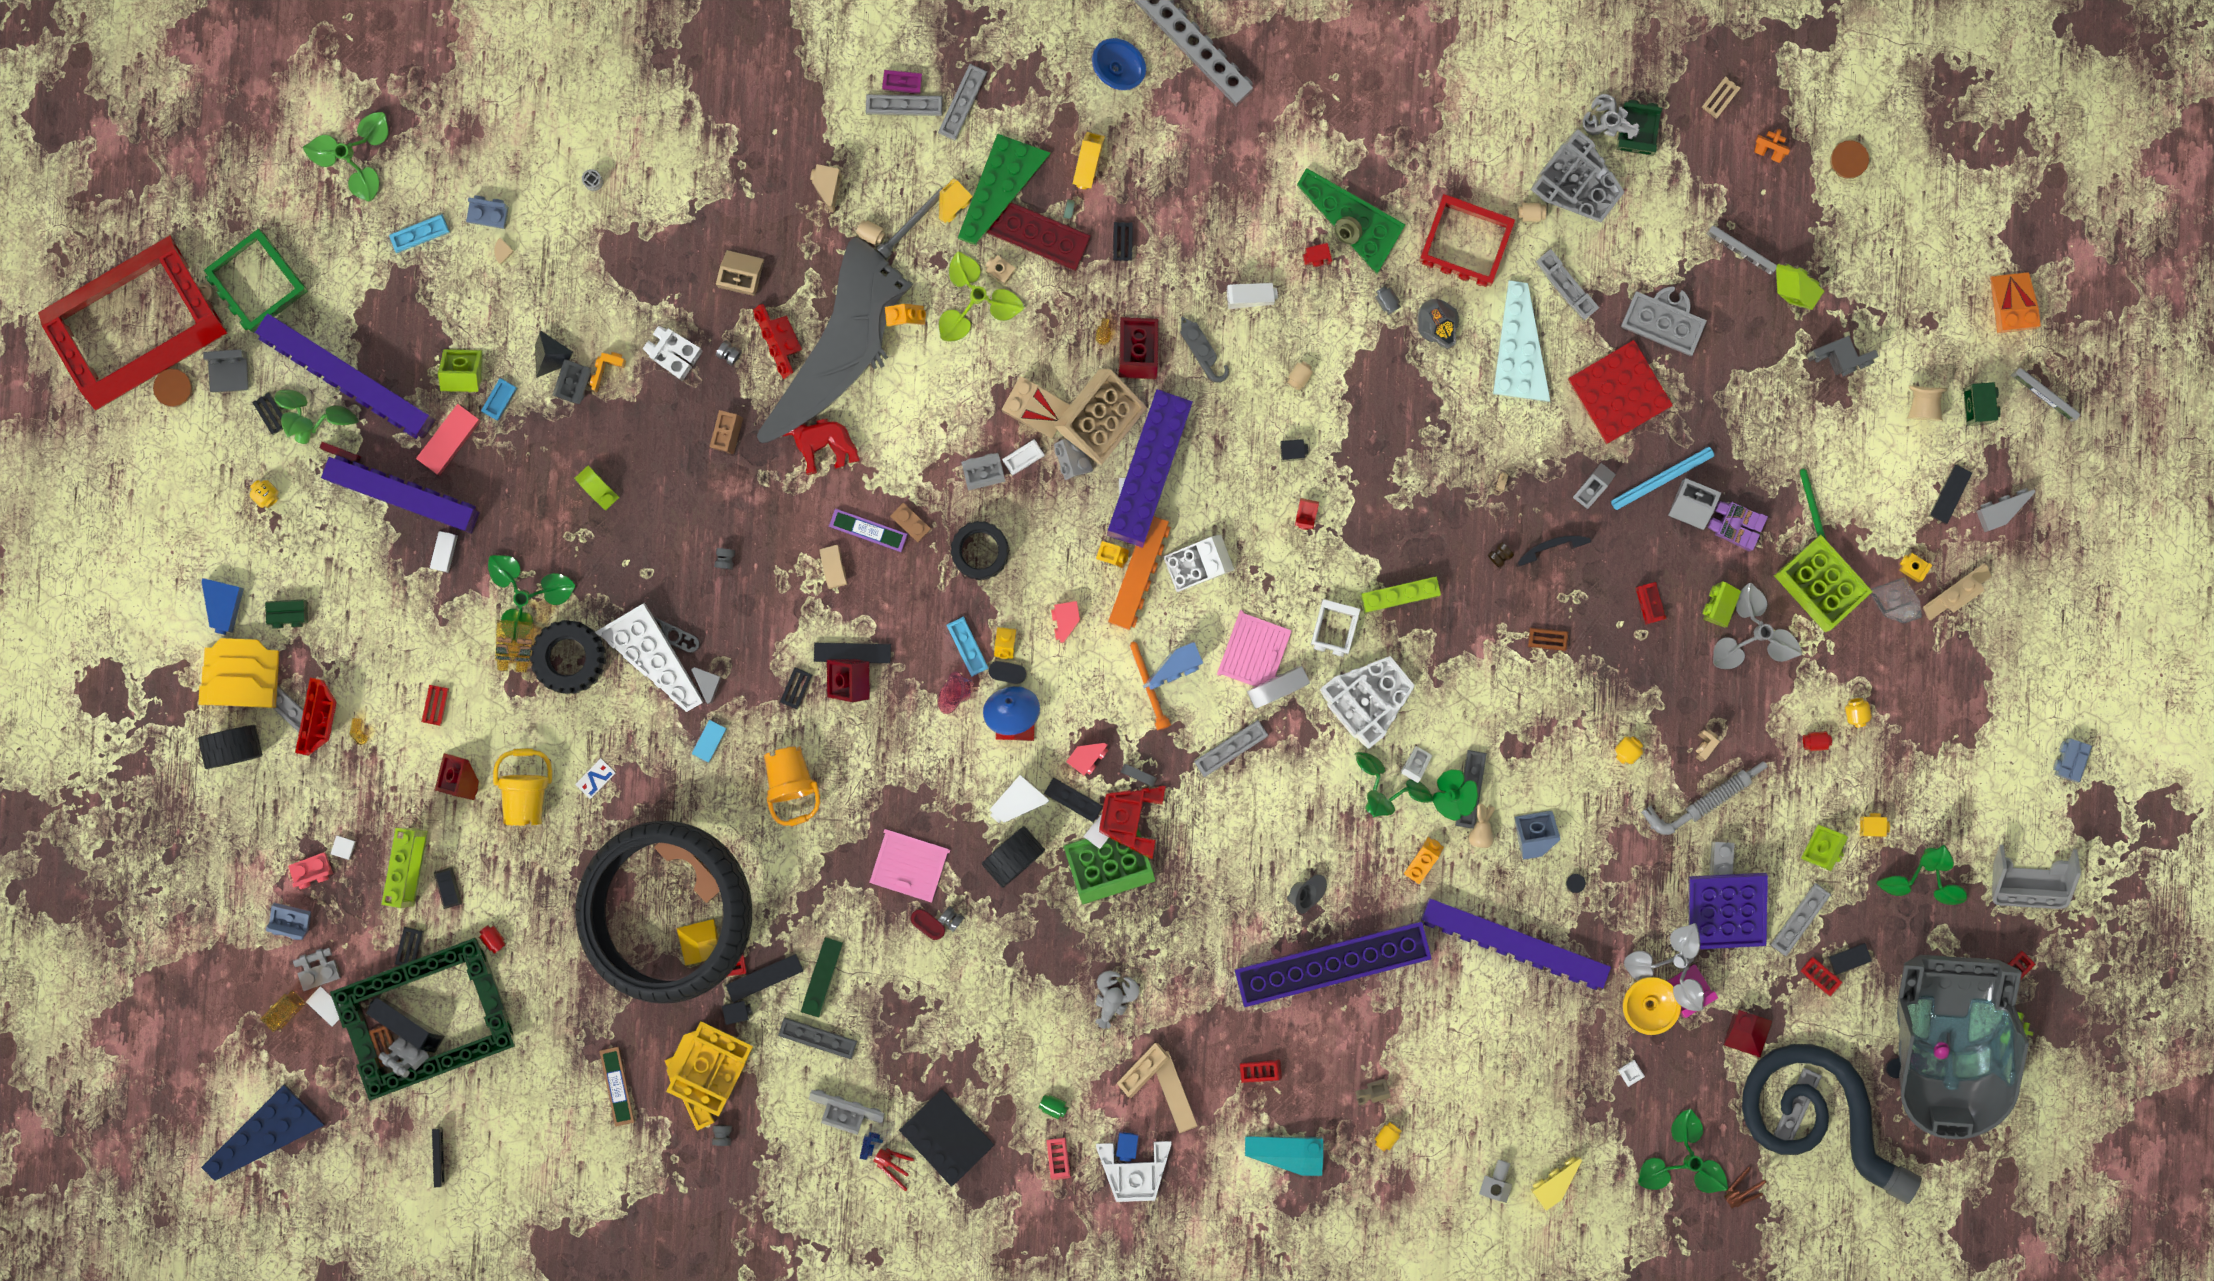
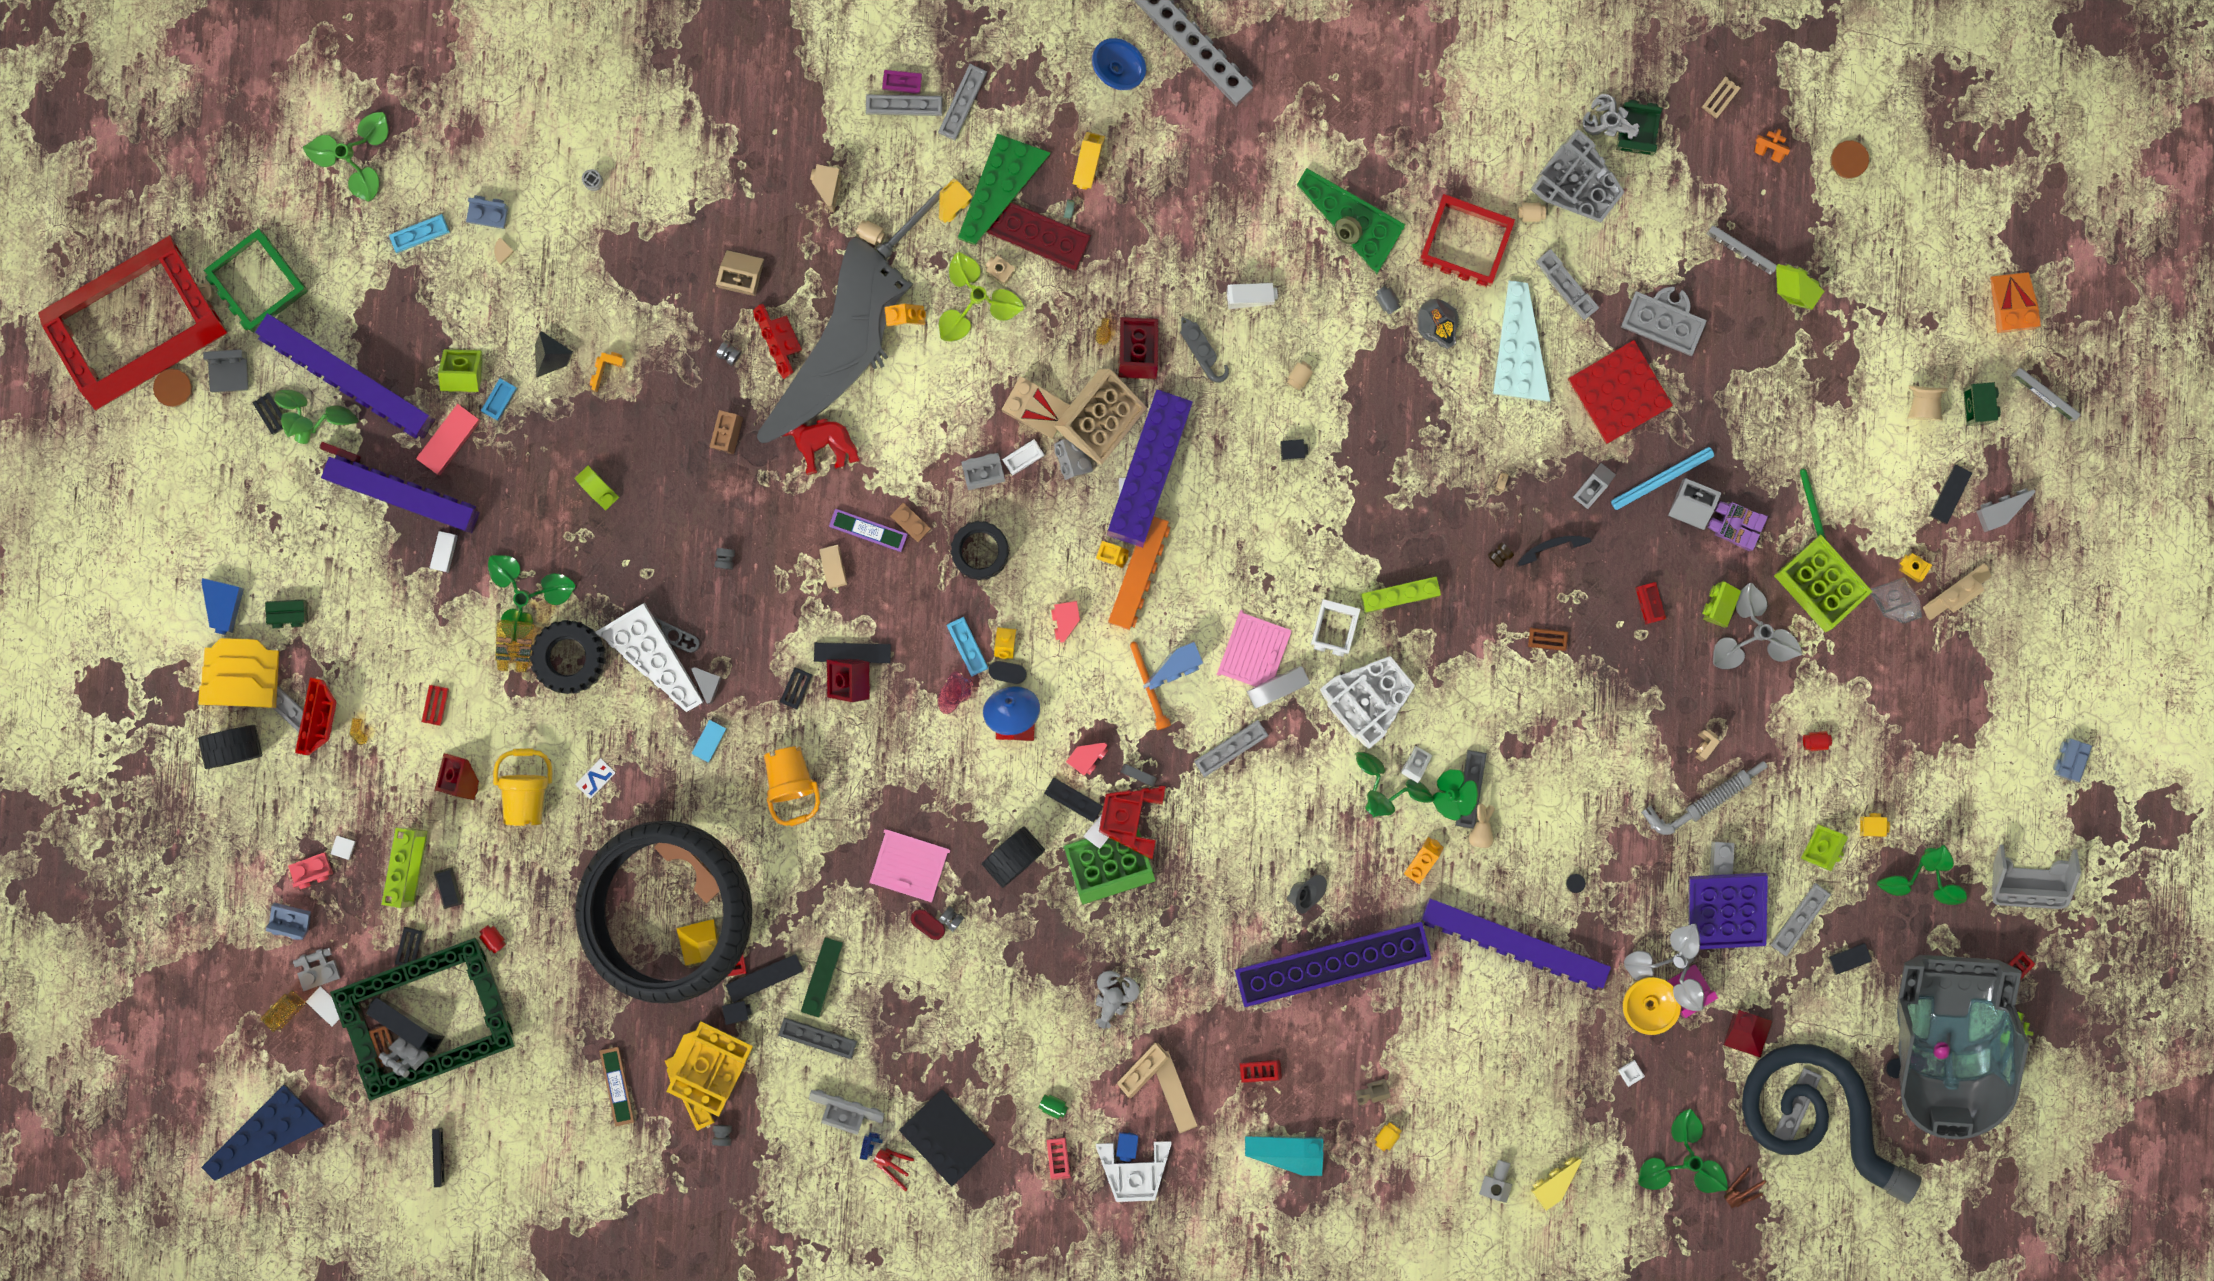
(264, 493): yellow head -> none
(572, 382): dark grey bracket -> none
(665, 352): white hips -> none
(1017, 800): white slope -> none
(1122, 225): black tile -> none
(1198, 563): white slope -> none
(1306, 514): red bracket -> none
(1317, 255): red brick -> none
(1536, 833): sand blue slope -> none
(1629, 750): yellow head -> none
(1833, 989): red slope -> none
(1842, 356): dark grey bracket -> none
(1858, 712): yellow head -> none

